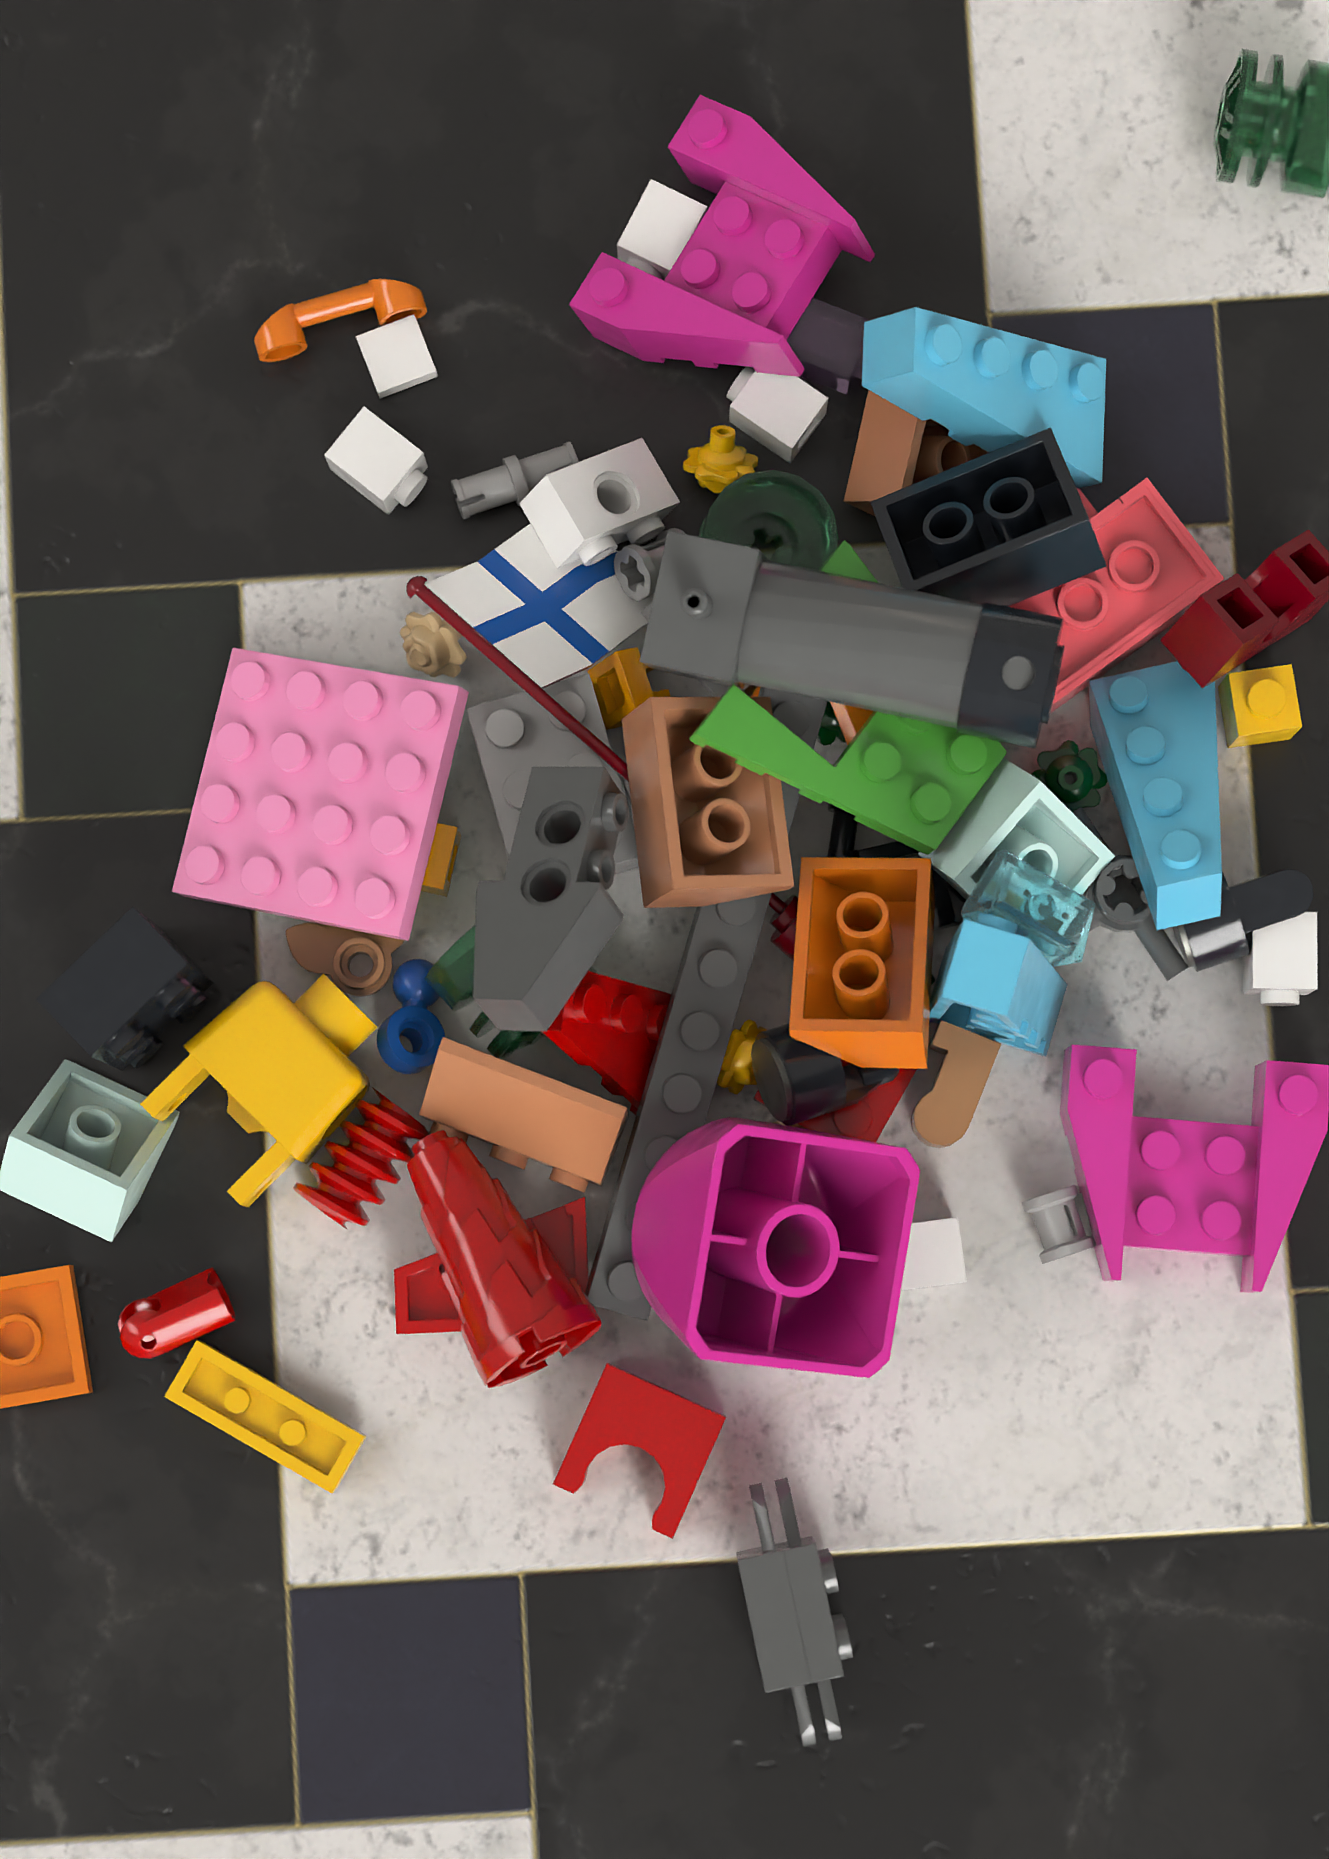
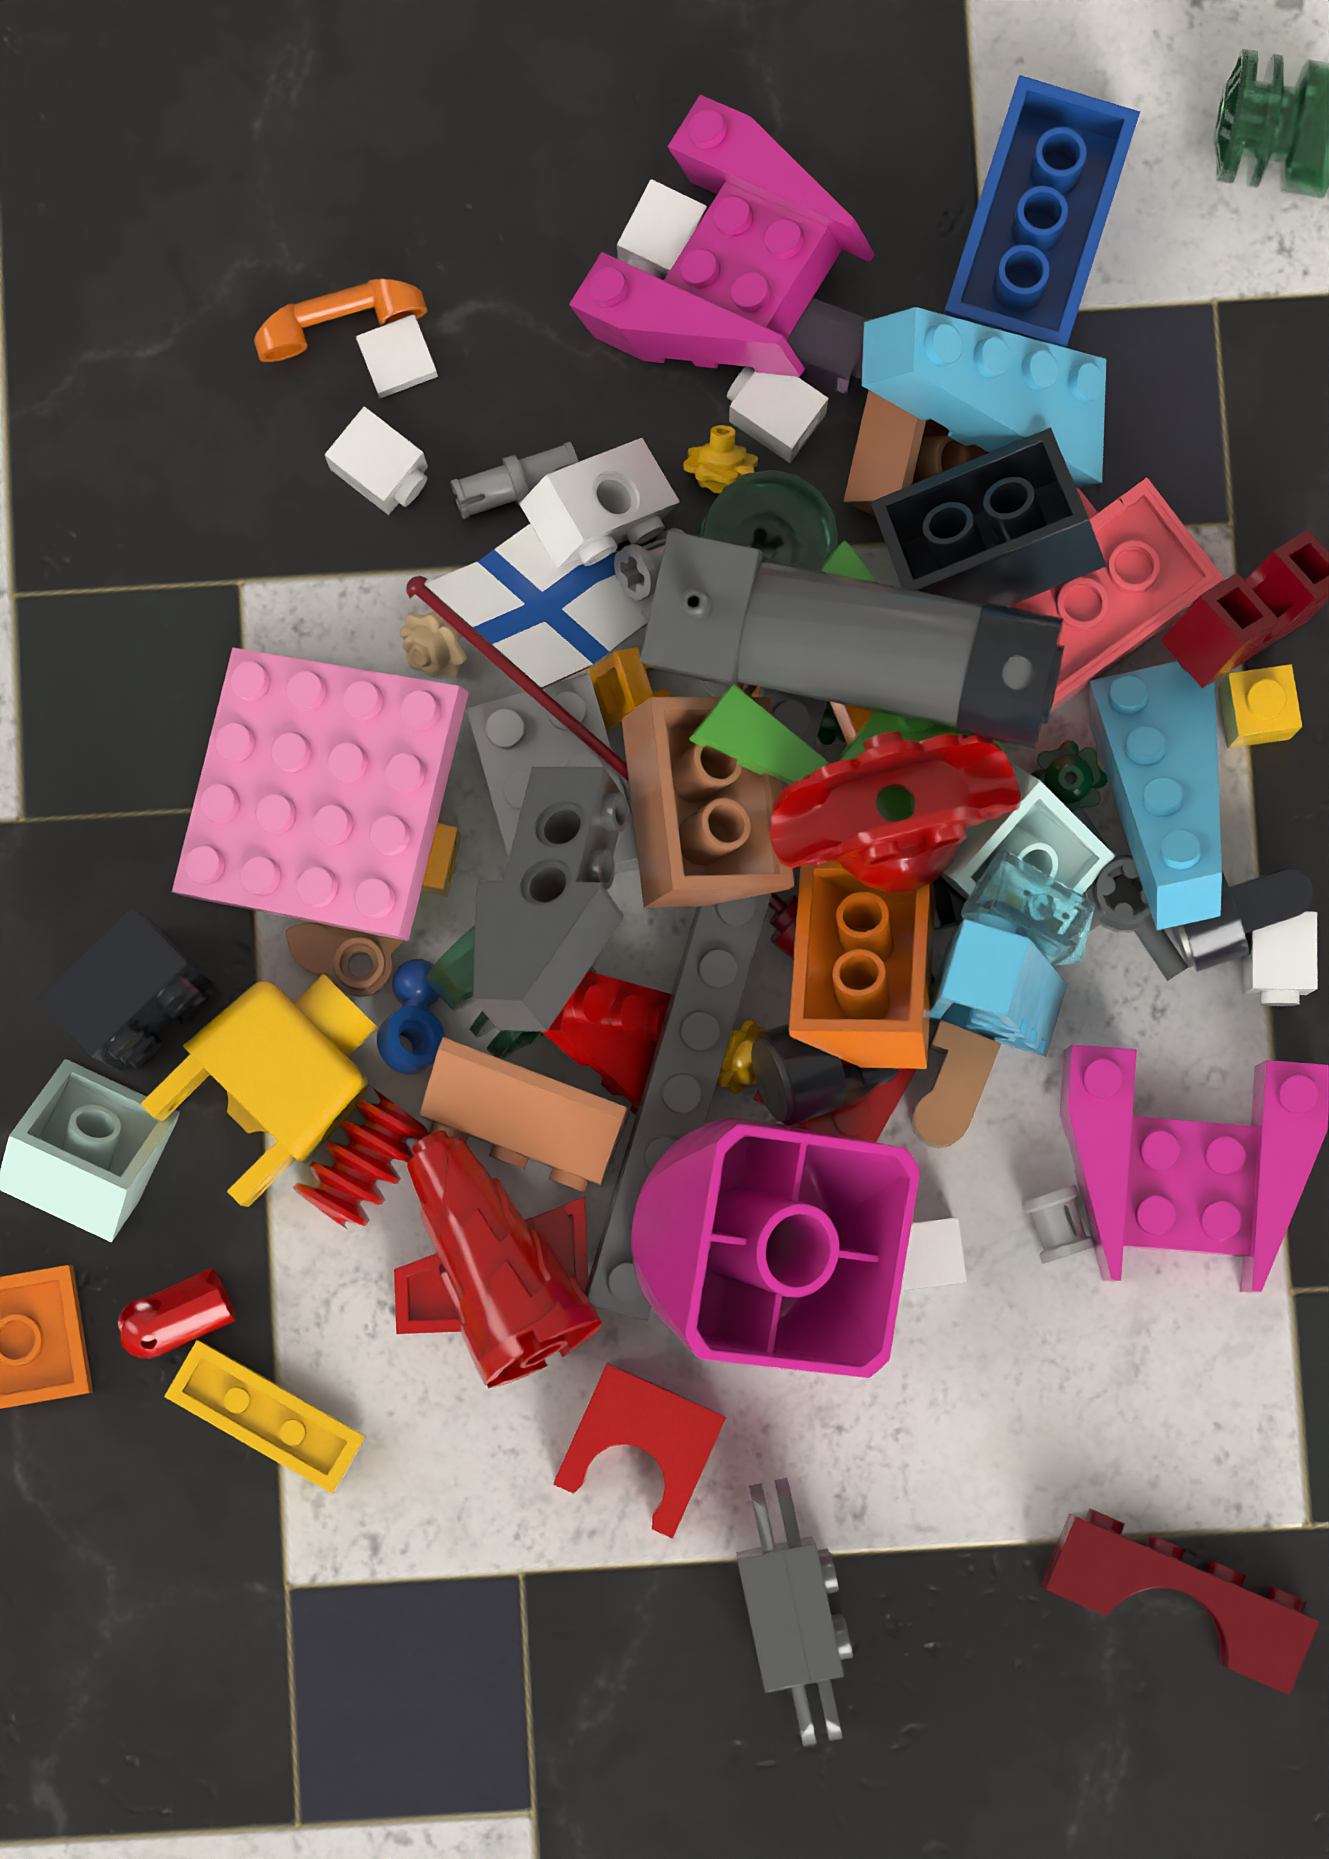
(836, 815): none -> red piece
(1042, 212): none -> blue brick
(1255, 1633): none -> dark red arch

